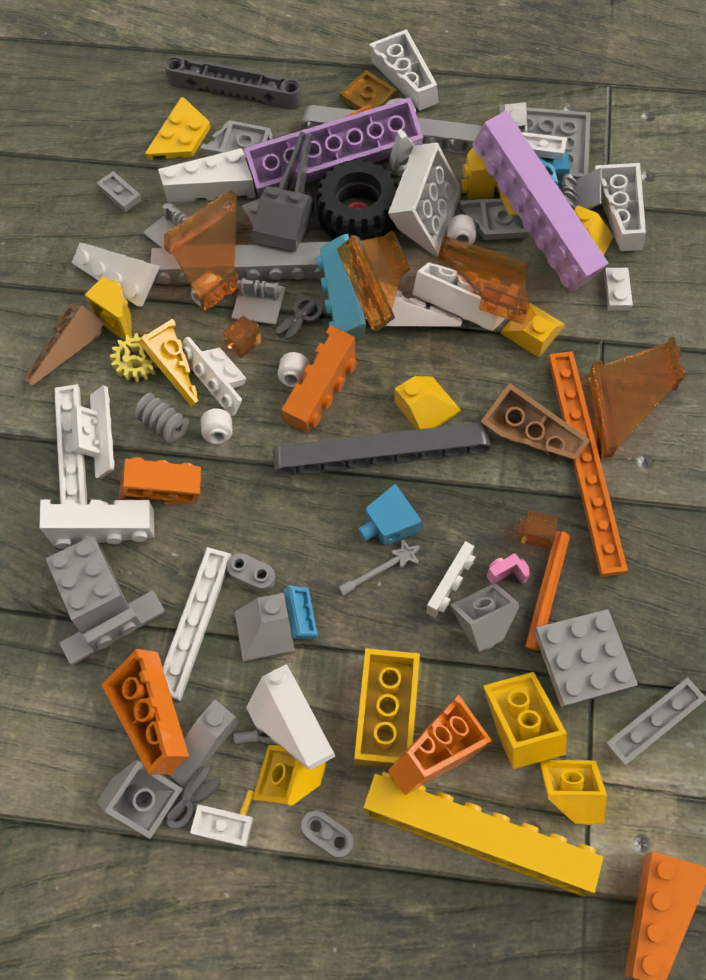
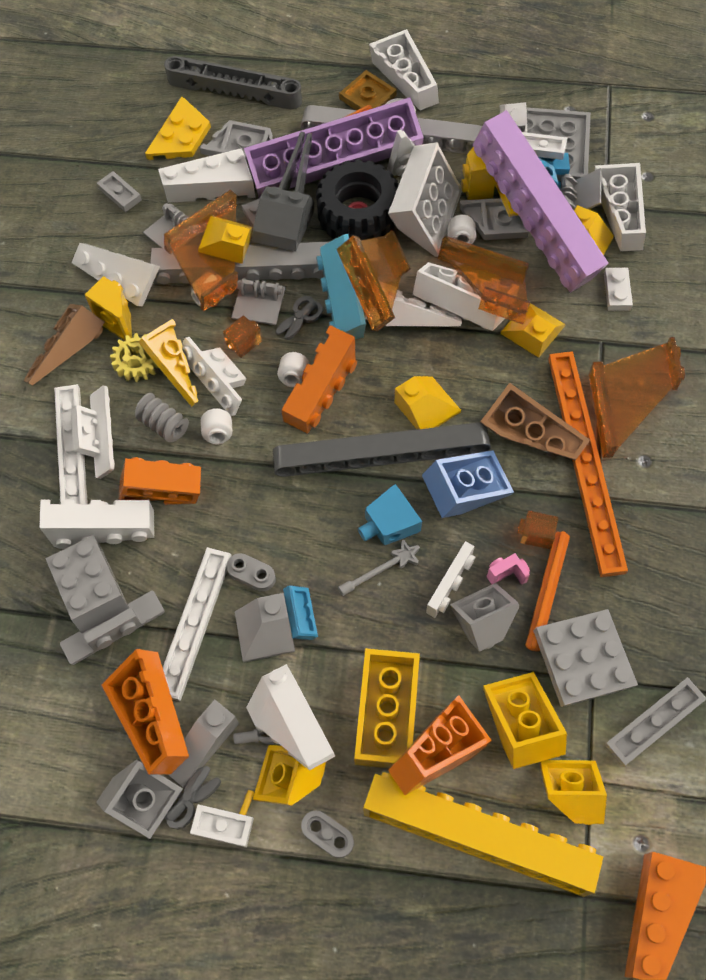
(226, 239): none -> yellow slope
(466, 482): none -> medium blue slope

